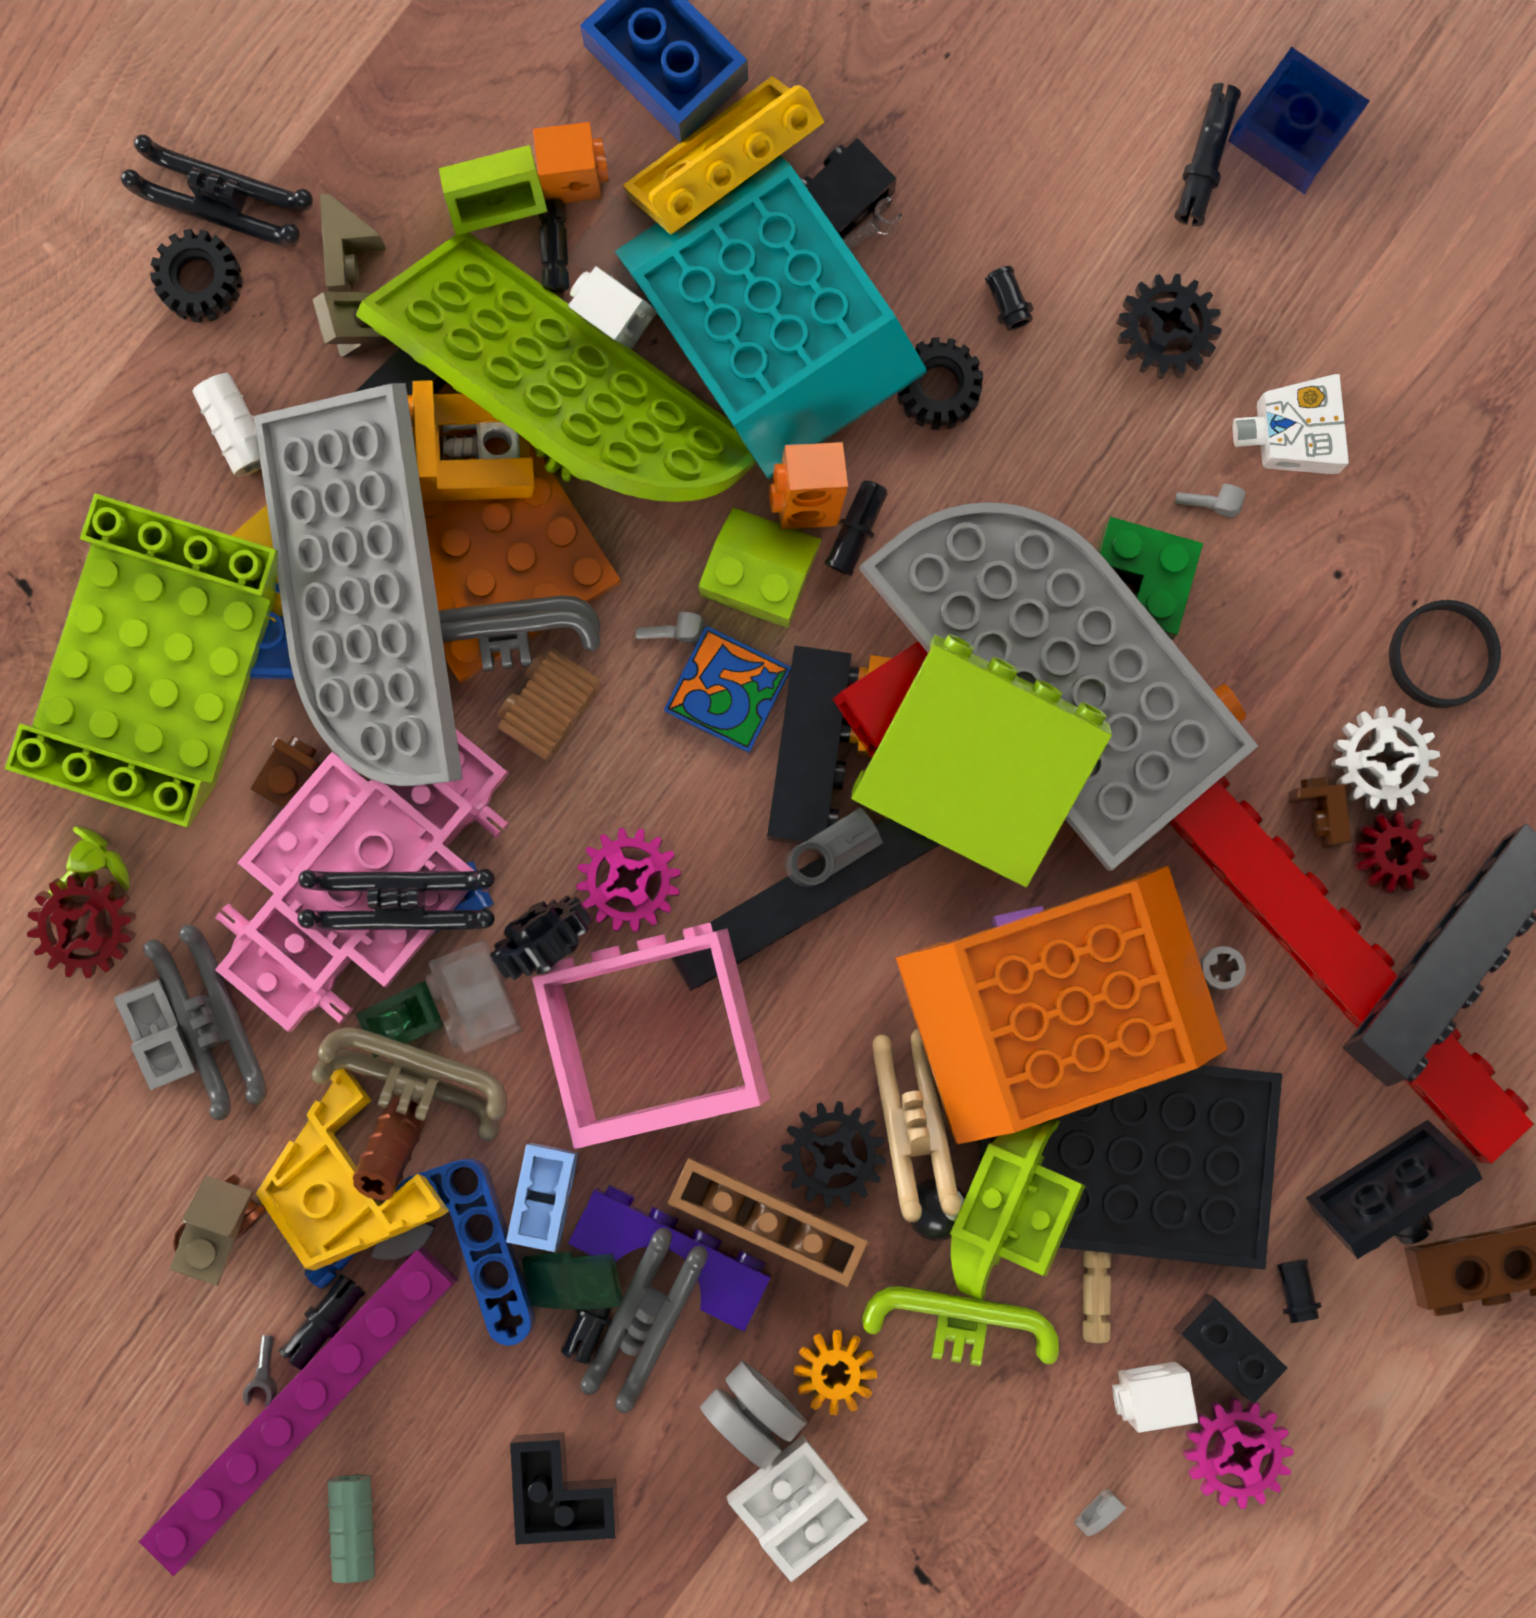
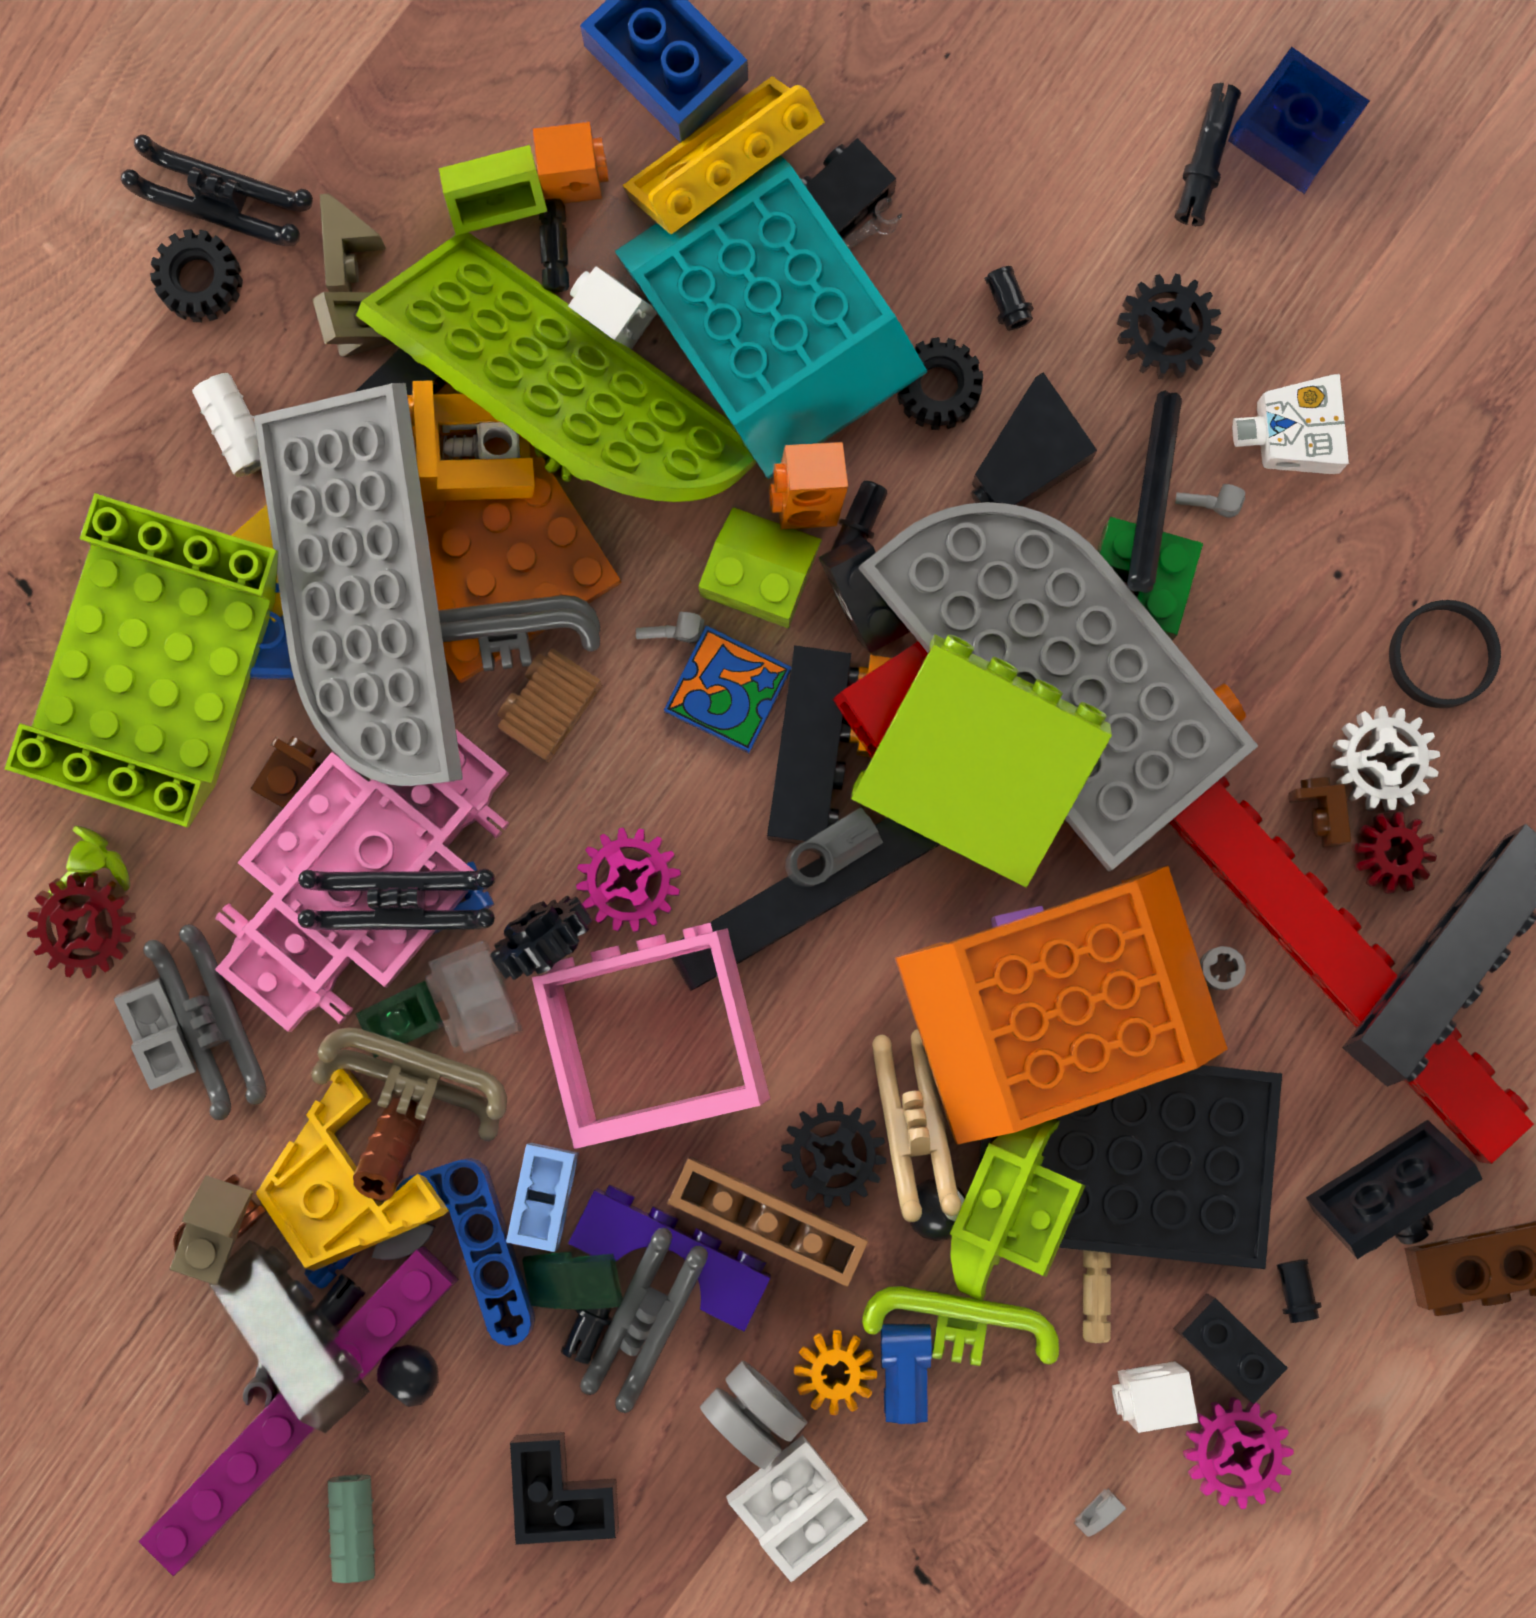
(290, 1337): none -> clear smoke brick
(409, 1374): none -> black piece
(863, 606): none -> black brick
(906, 1357): none -> blue piece
(1033, 450): none -> black slope
(1154, 492): none -> black axle

